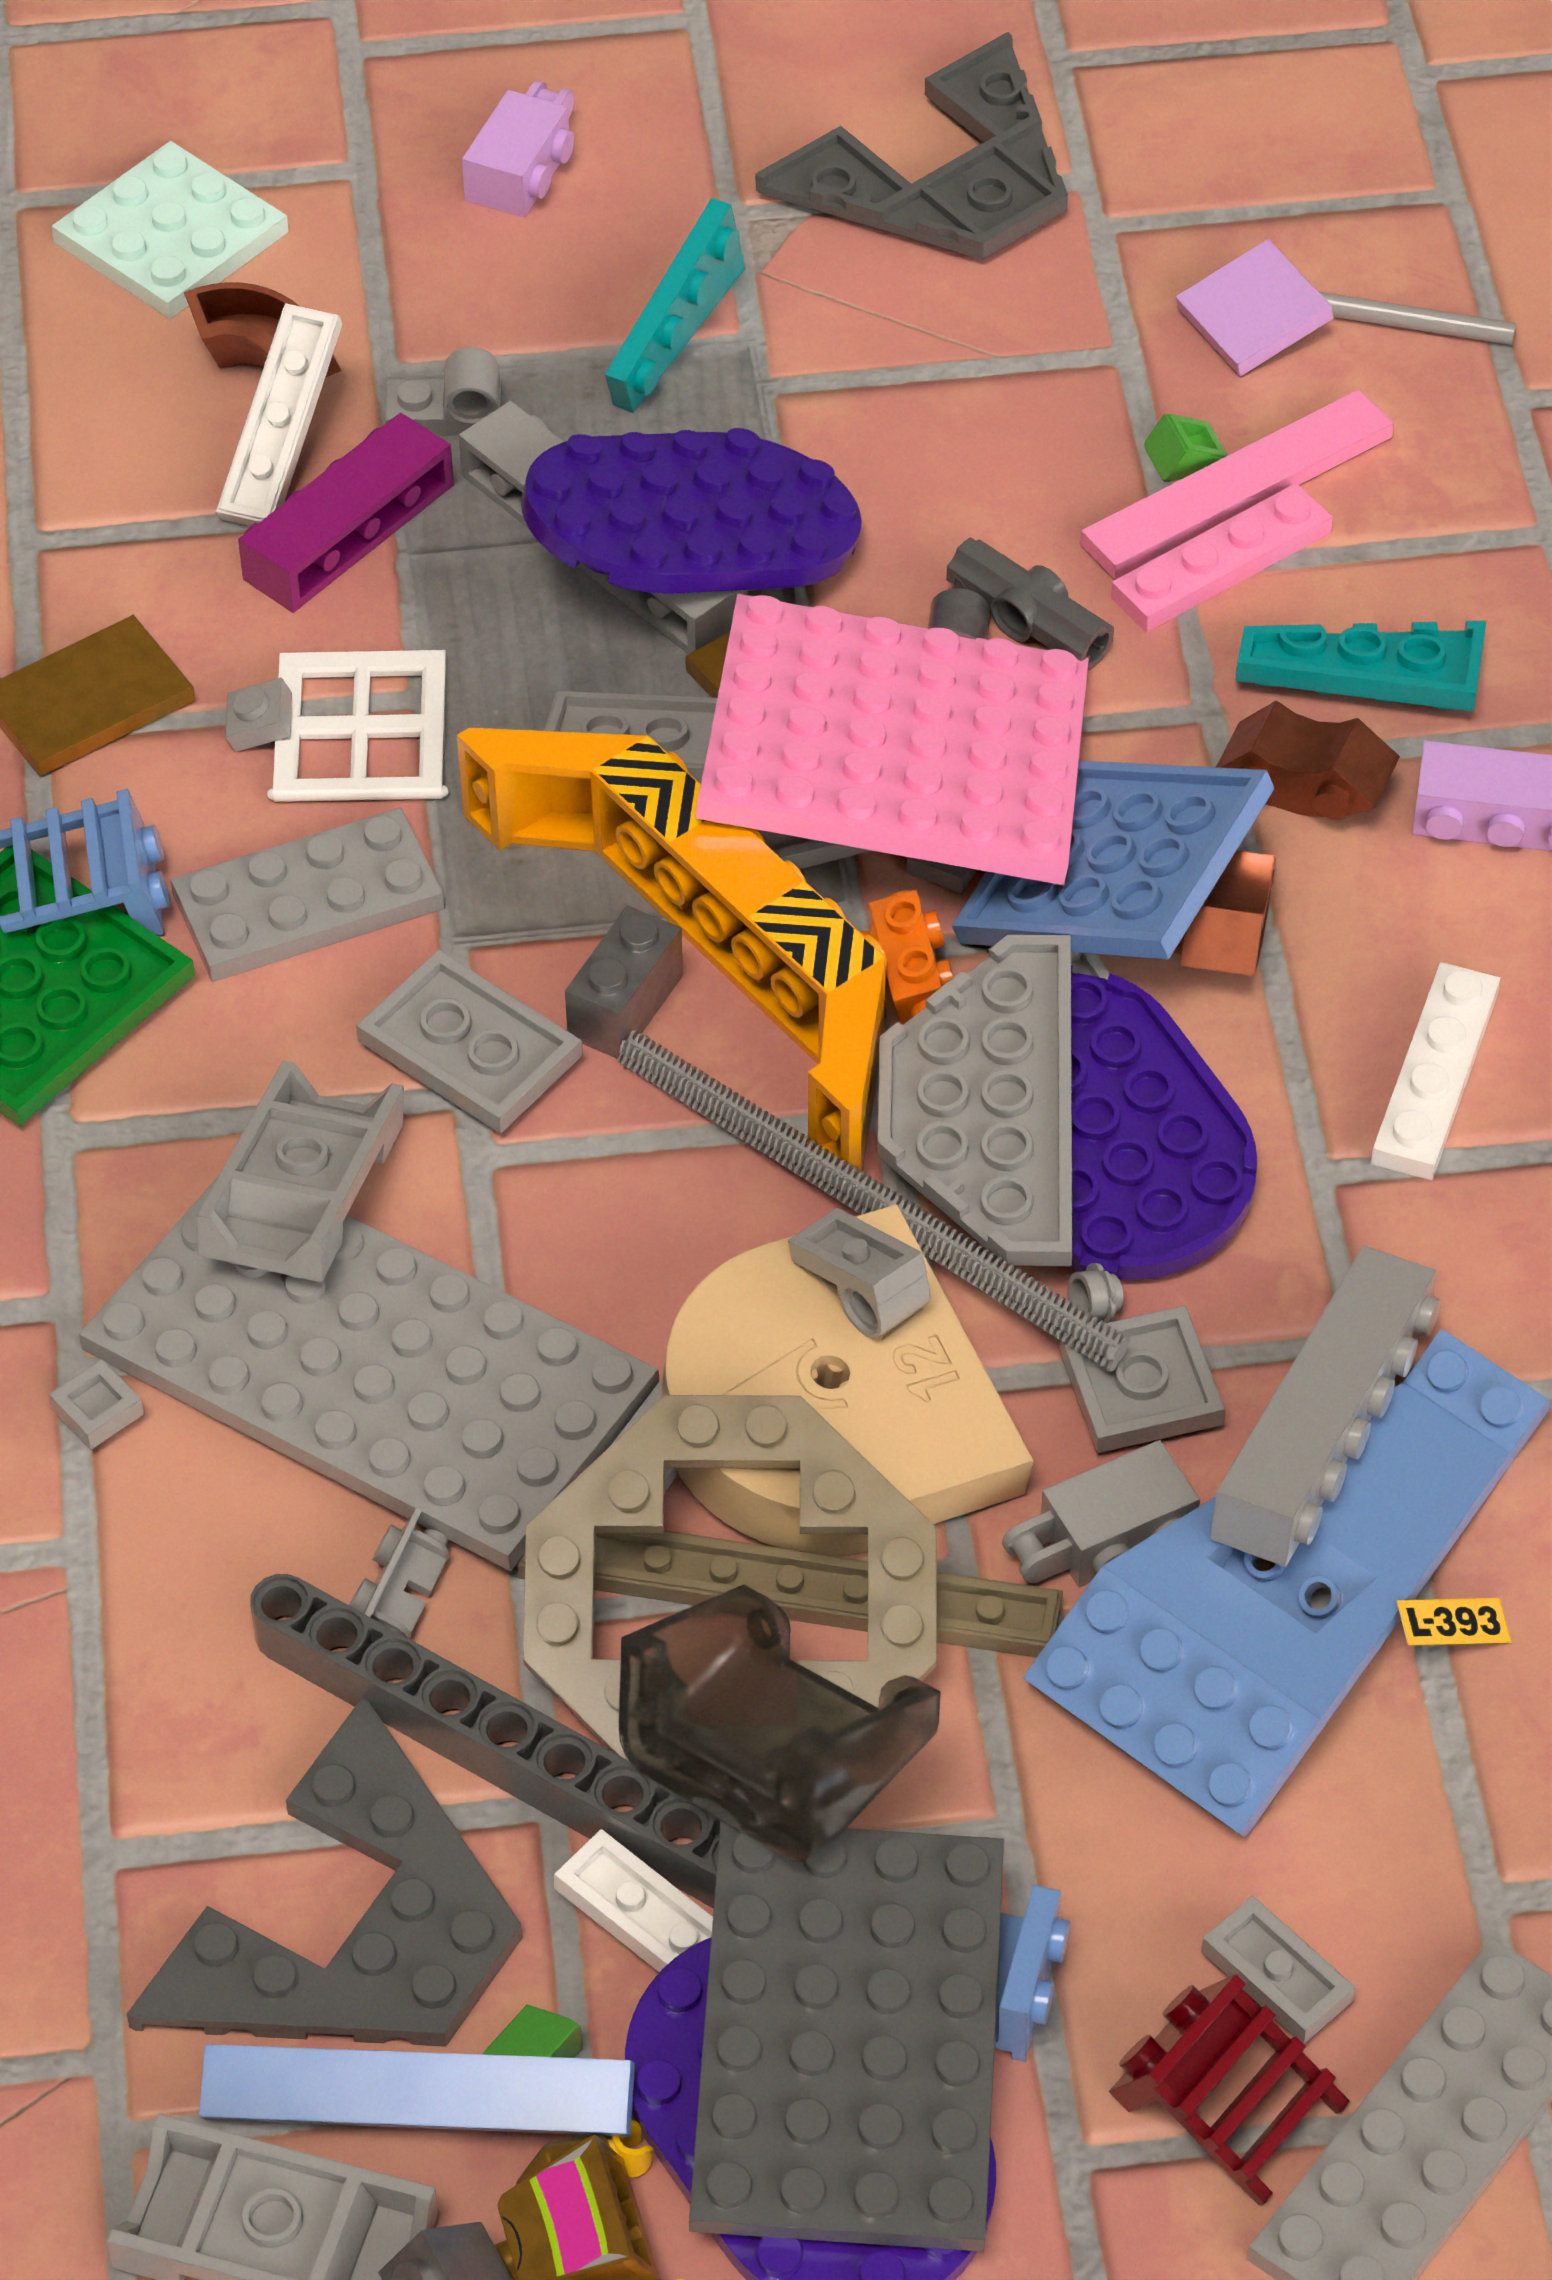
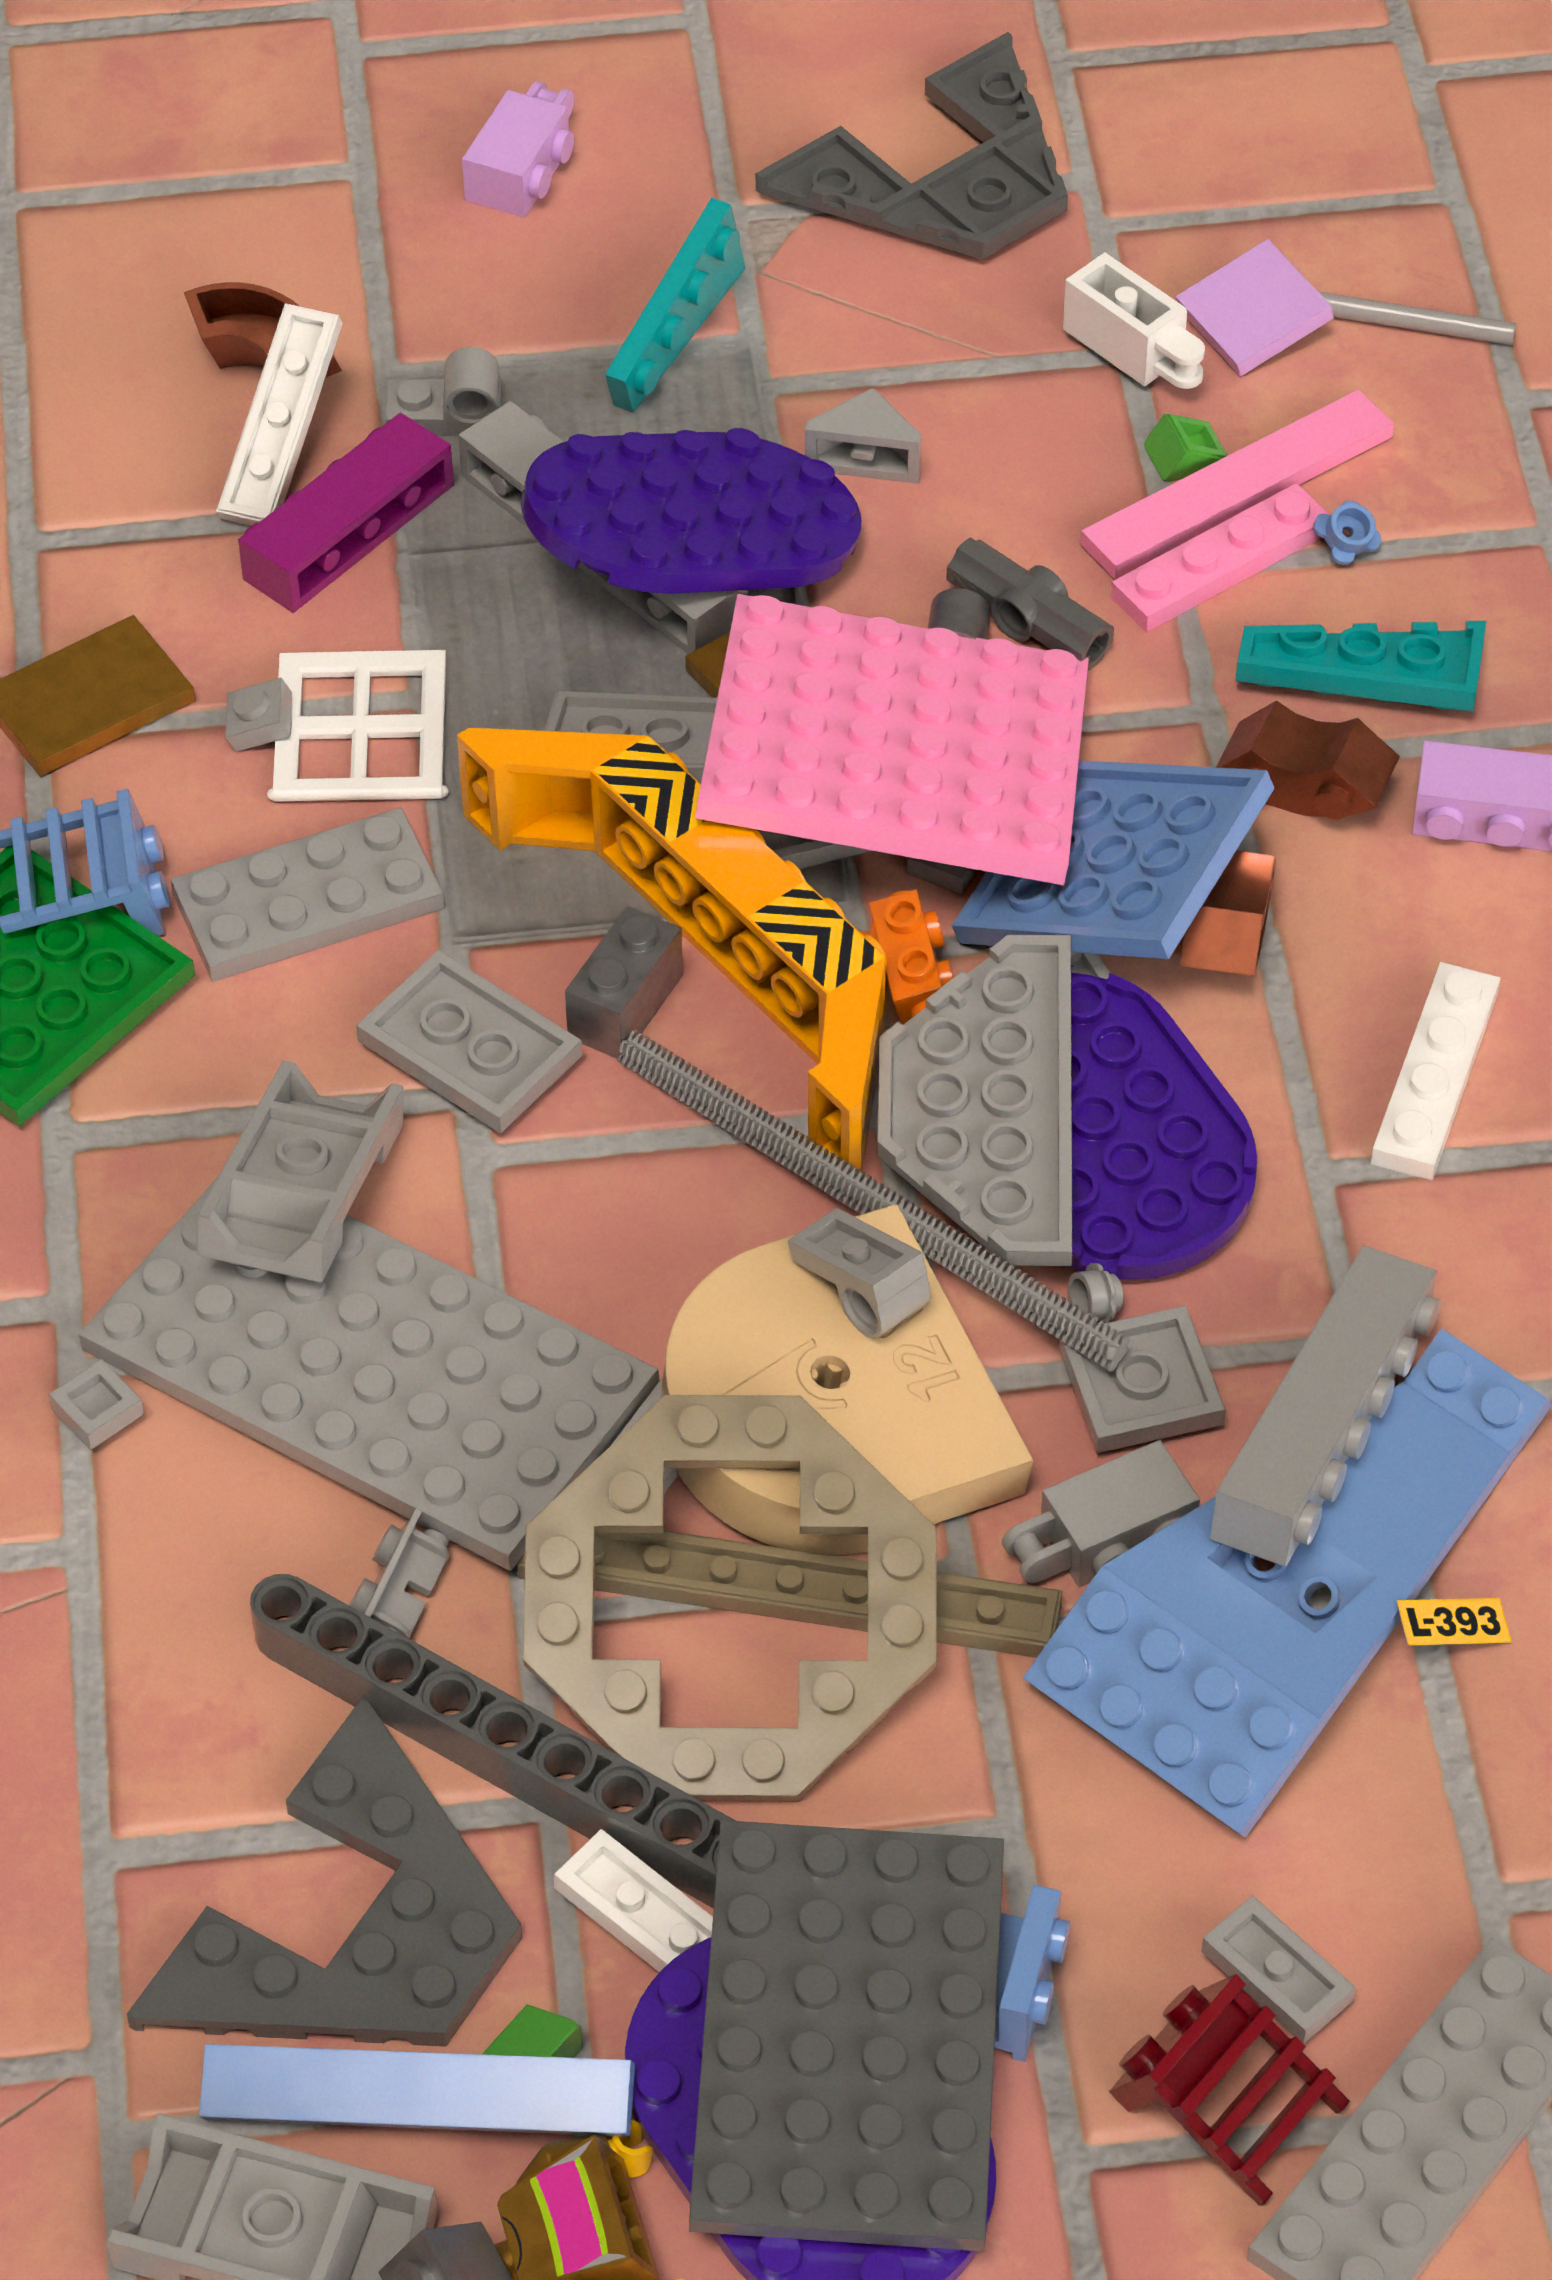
(169, 228): light aqua plate -> none
(754, 1735): clear smoke windscreen -> none
(866, 440): none -> light grey slope
(1132, 324): none -> white brick
(1354, 519): none -> medium blue plate

